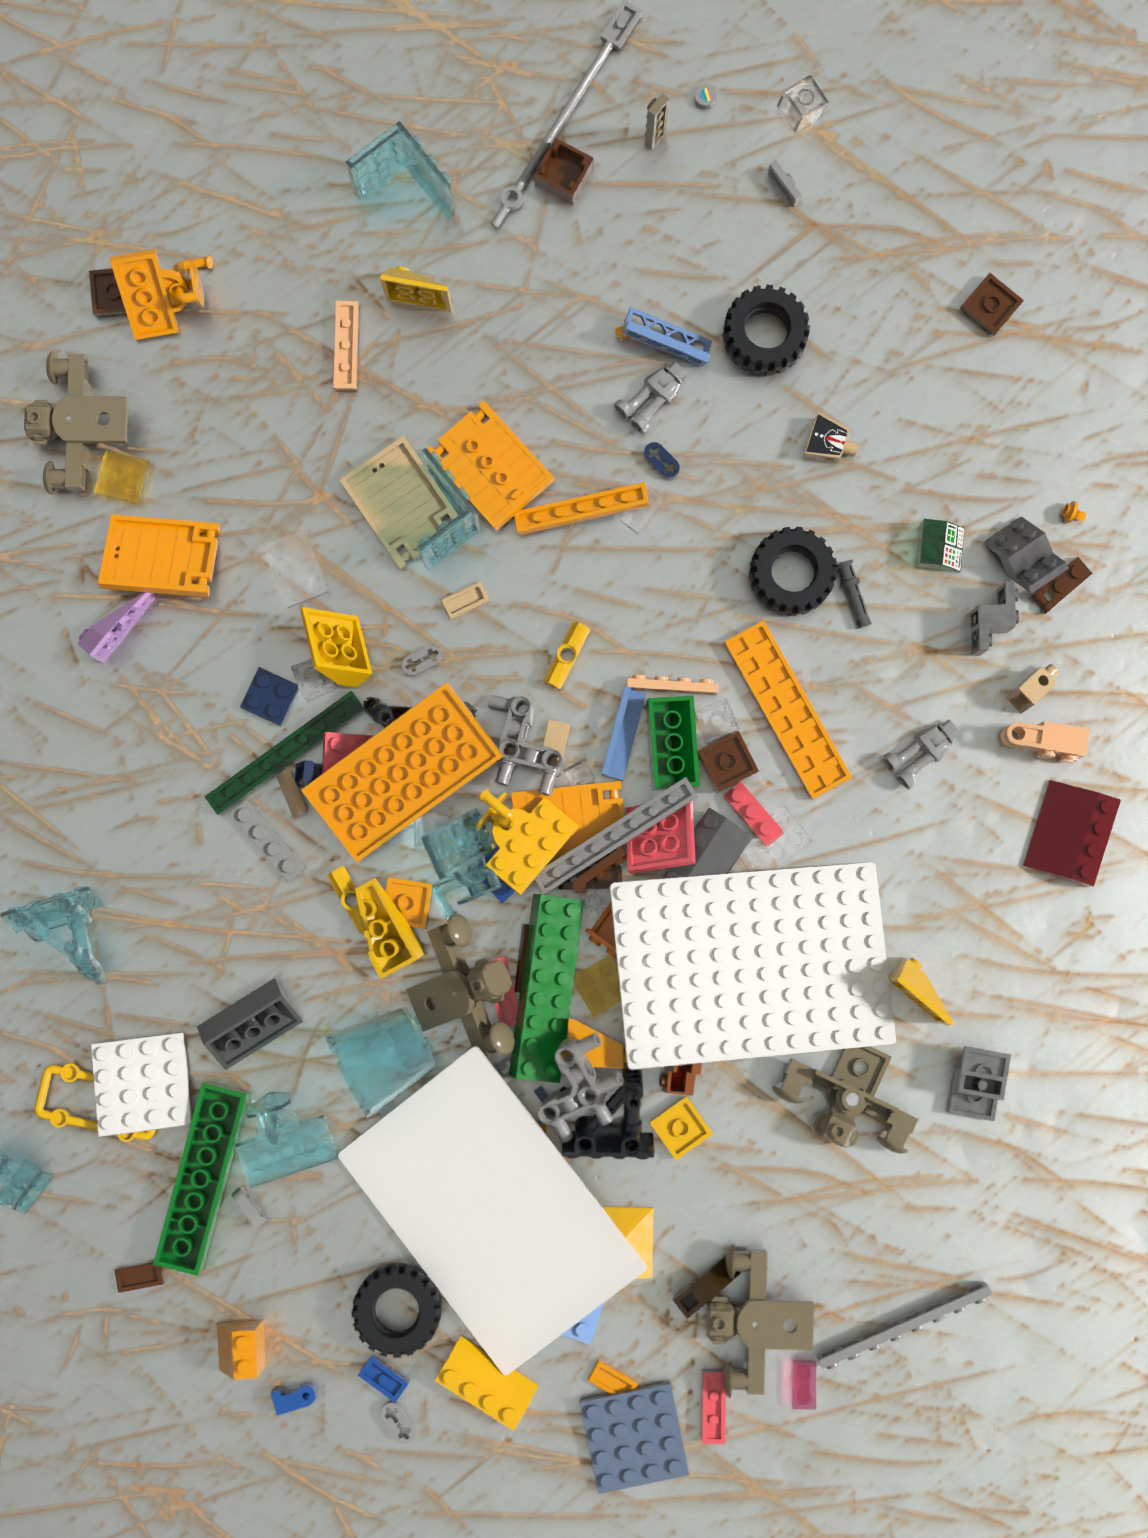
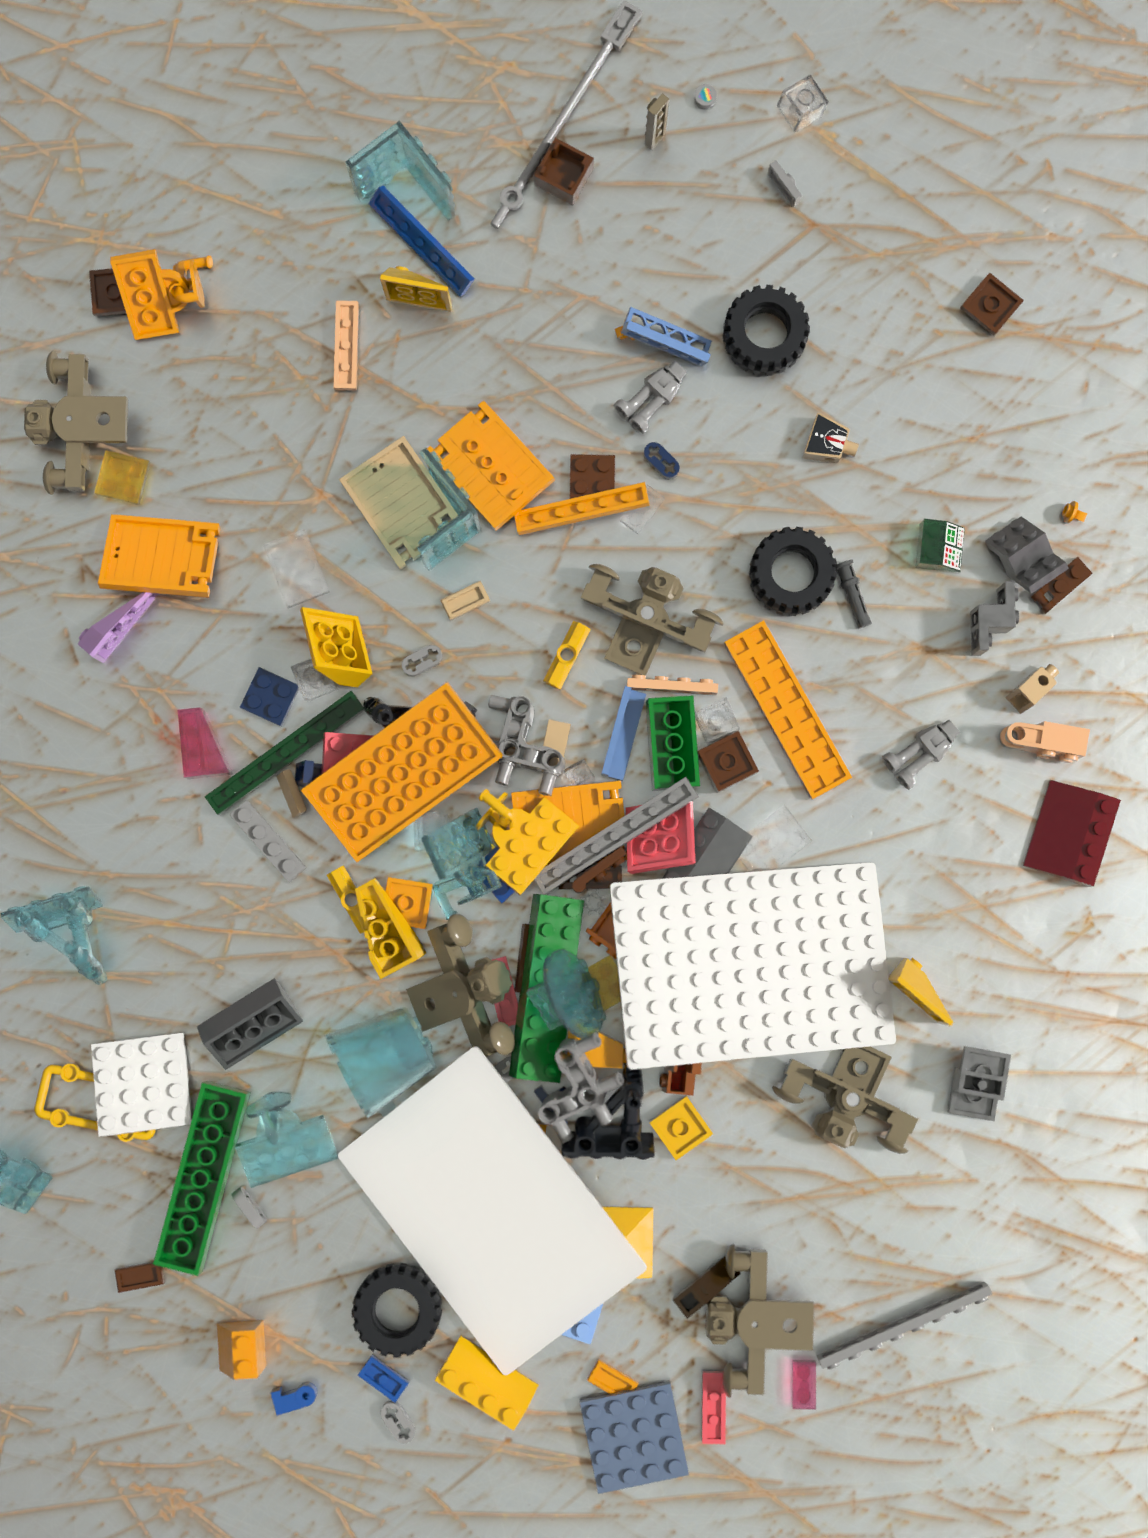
(199, 746): none -> clear pink wedge
(421, 241): none -> blue plate
(568, 995): none -> clear light blue bracket
(591, 474): none -> reddish brown plate
(646, 618): none -> dark tan piece
(753, 814): coral plate -> none

